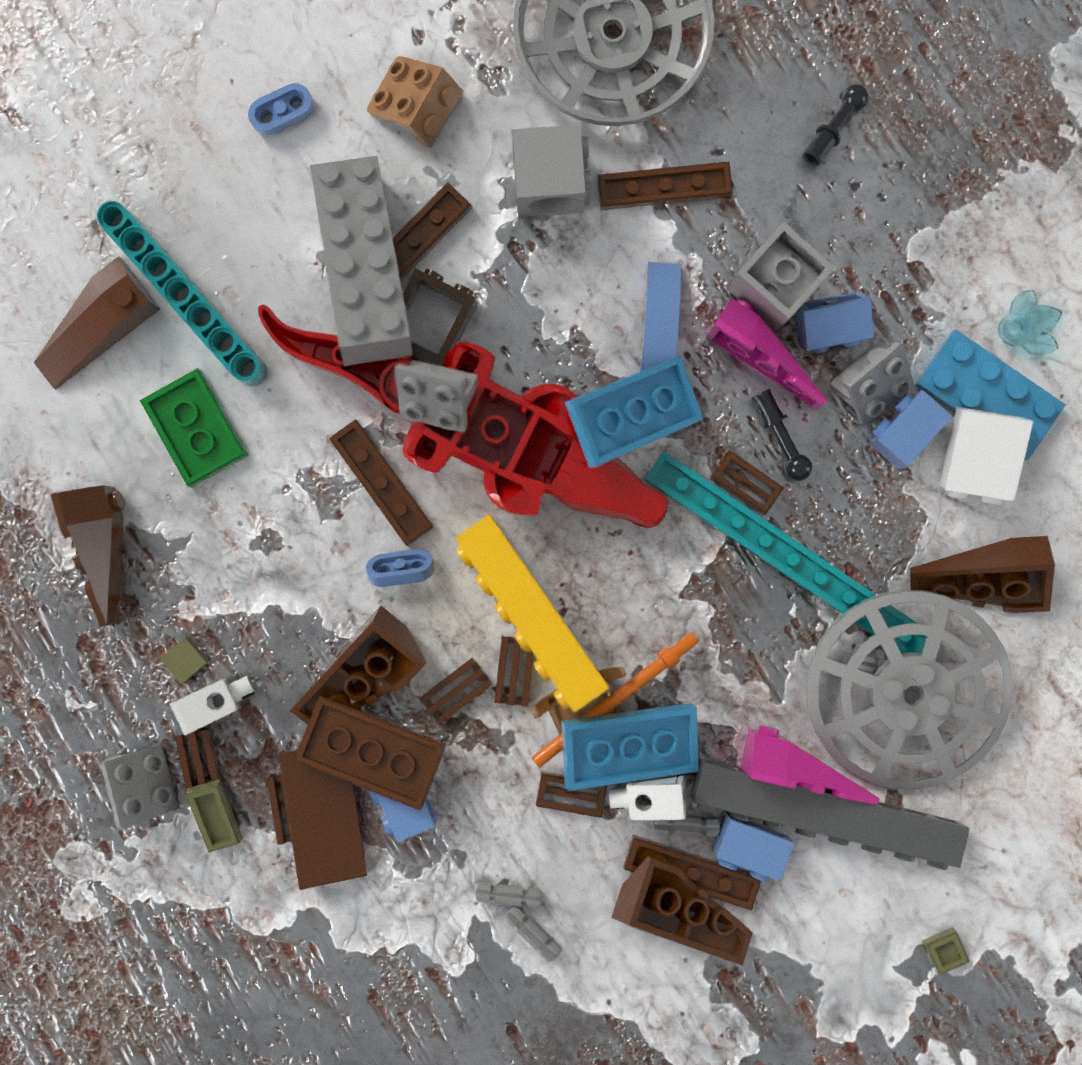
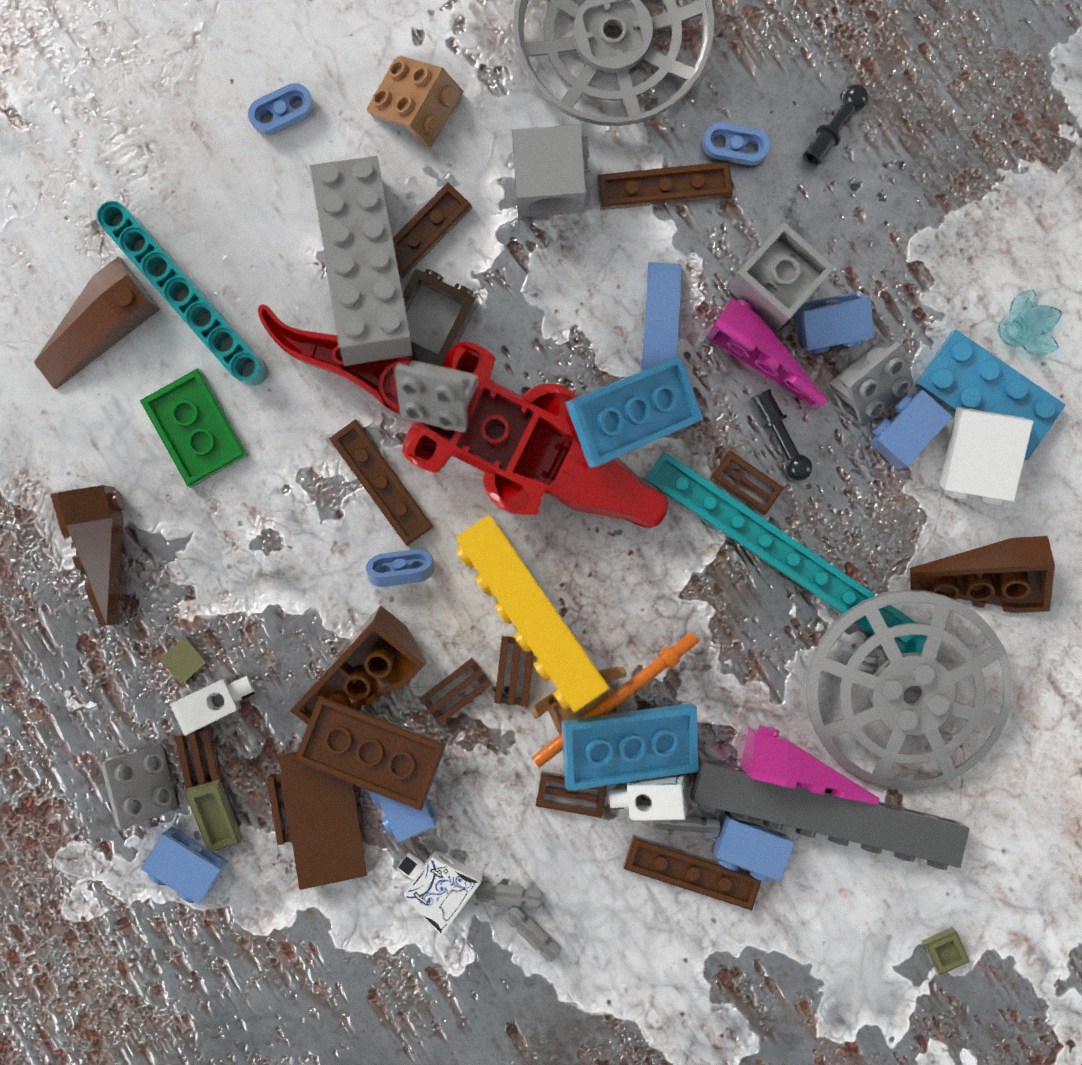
(184, 866): none -> medium blue brick
(438, 887): none -> white torso
(673, 907): reddish brown wedge -> none
(735, 142): none -> medium blue plate

